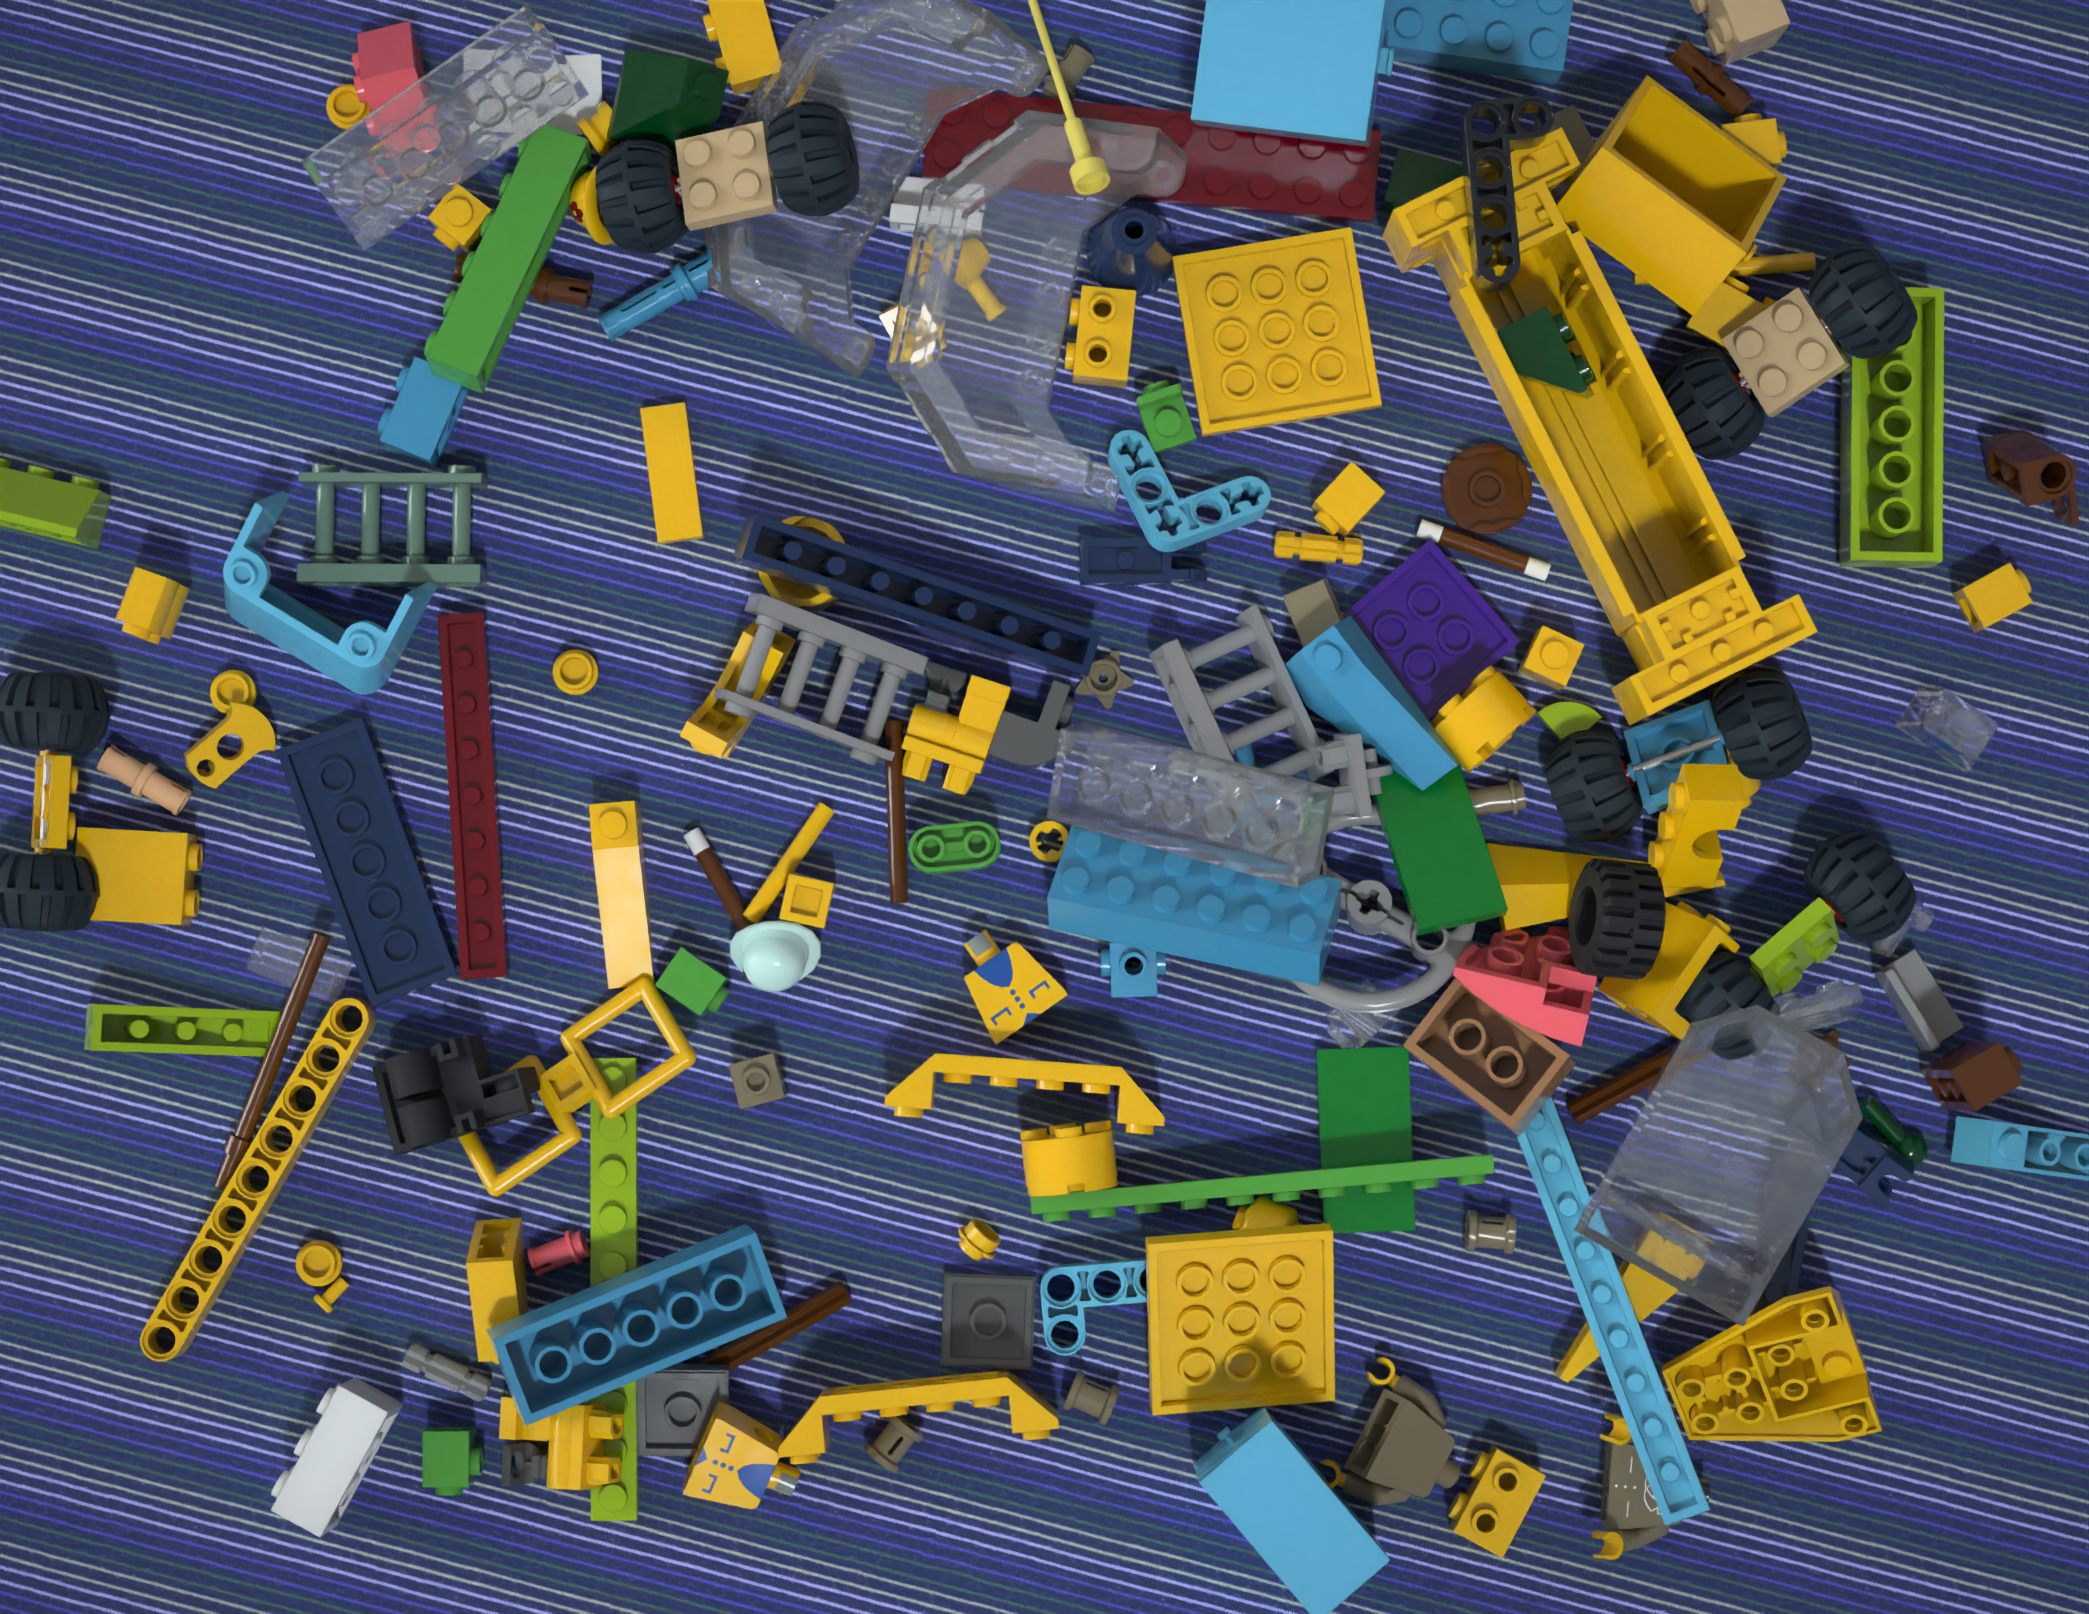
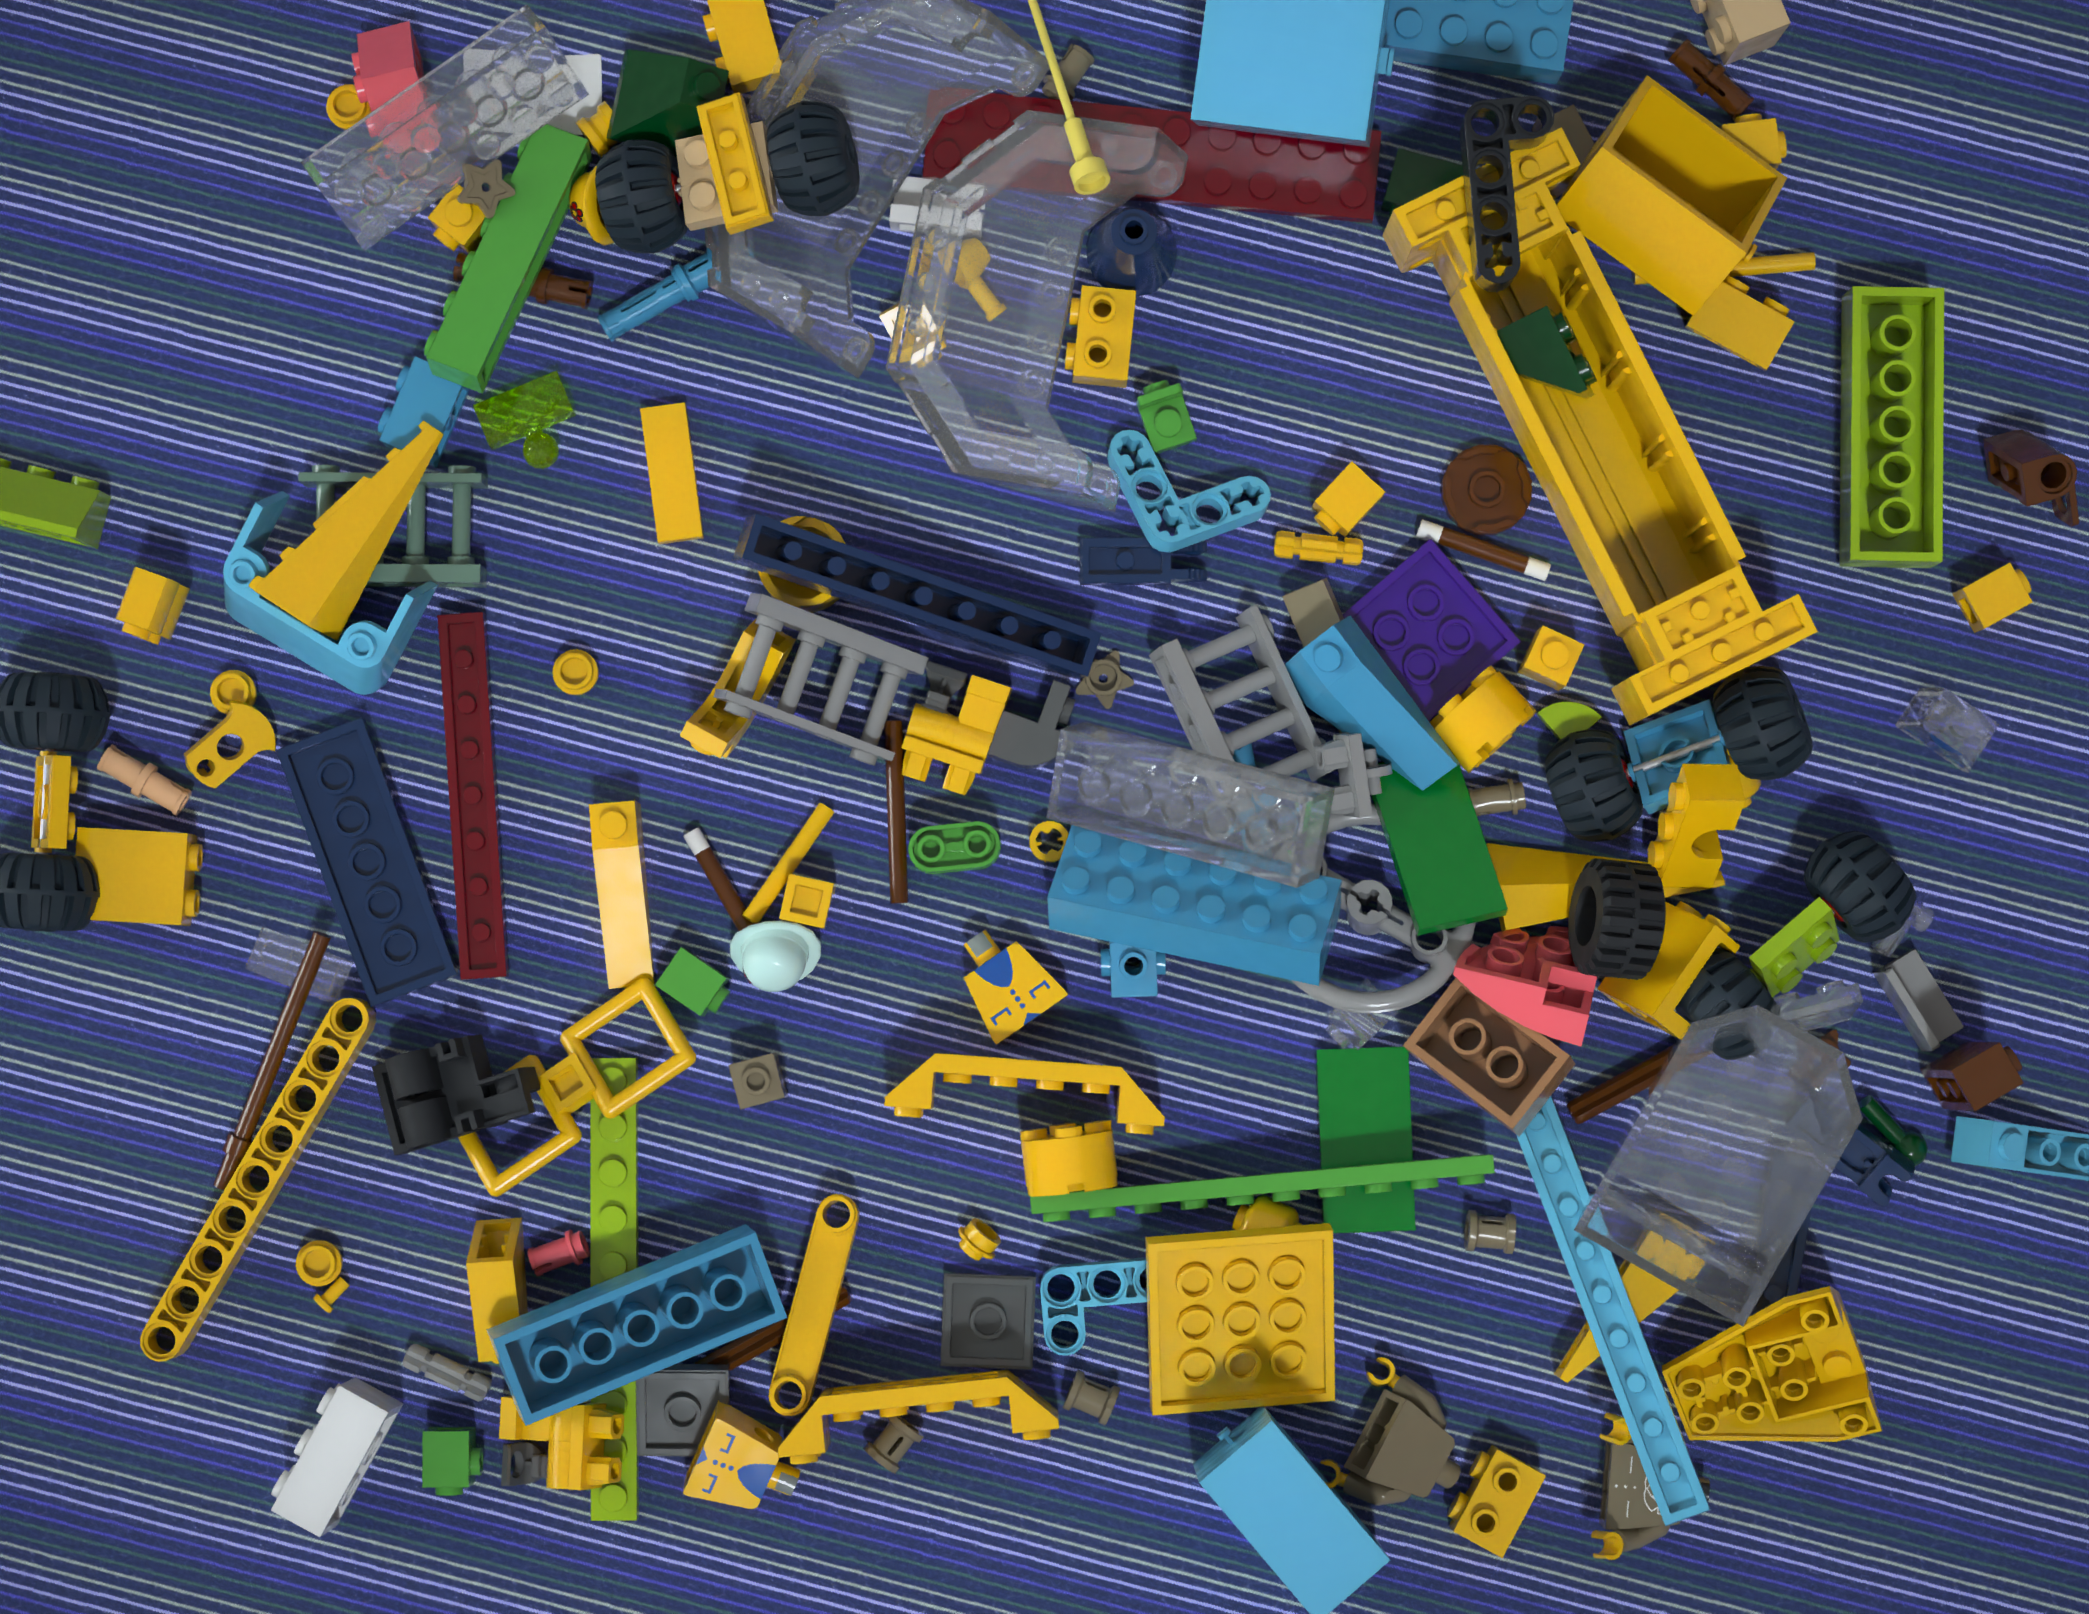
(179, 1030): lime slope -> none
(332, 566): none -> yellow wedge
(473, 190): none -> dark tan plate
(526, 413): none -> clear neon green plate
(735, 163): none -> yellow tile
(814, 1305): none -> yellow piece
(1276, 332): yellow plate -> none
(1788, 351): black plate -> none

